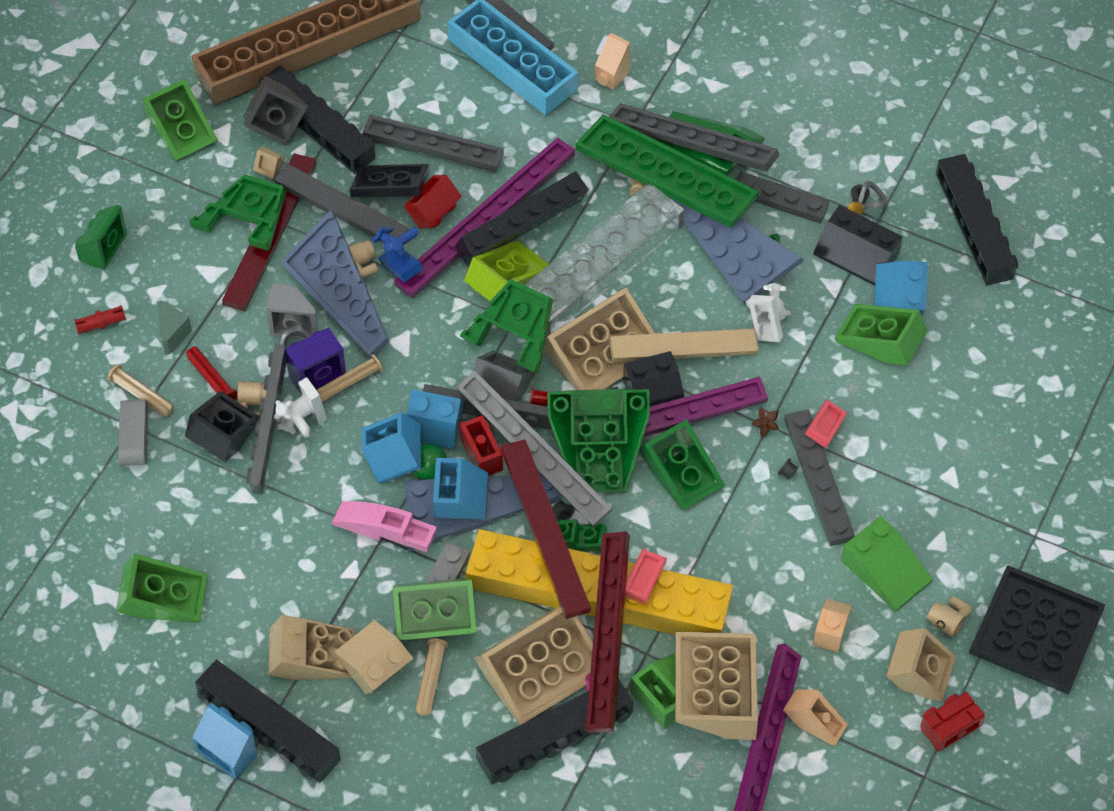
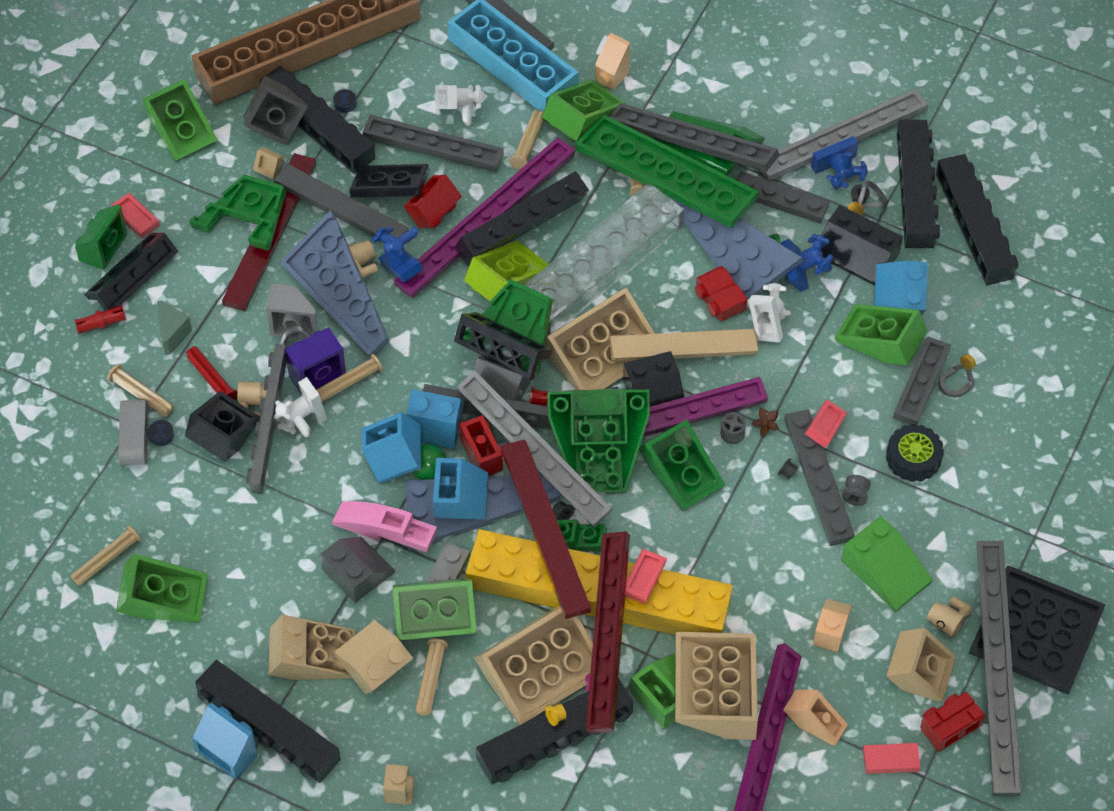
(105, 556): none -> tan axle
(132, 271): none -> black fence
(137, 216): none -> coral tile
(161, 432): none -> tile
(344, 100): none -> tile
(355, 566): none -> dark grey slope
(398, 785): none -> tan brick
(450, 97): none -> white piece
(506, 337): none -> black fence
(528, 139): none -> tan axle
(555, 713): none -> yellow piece
(579, 107): none -> bright green slope
(720, 293): none -> red brick
(729, 423): none -> dark grey wheel
(811, 257): none -> blue piece
(839, 157): none -> blue piece
(856, 490): none -> dark grey wheel
(859, 126): none -> light grey plate
(891, 758): none -> coral tile
(914, 452): none -> black wheel
(916, 184): none -> black brick
(922, 381): none -> dark grey plate
(968, 363): none -> flat silver piece
(998, 669): none -> dark grey plate

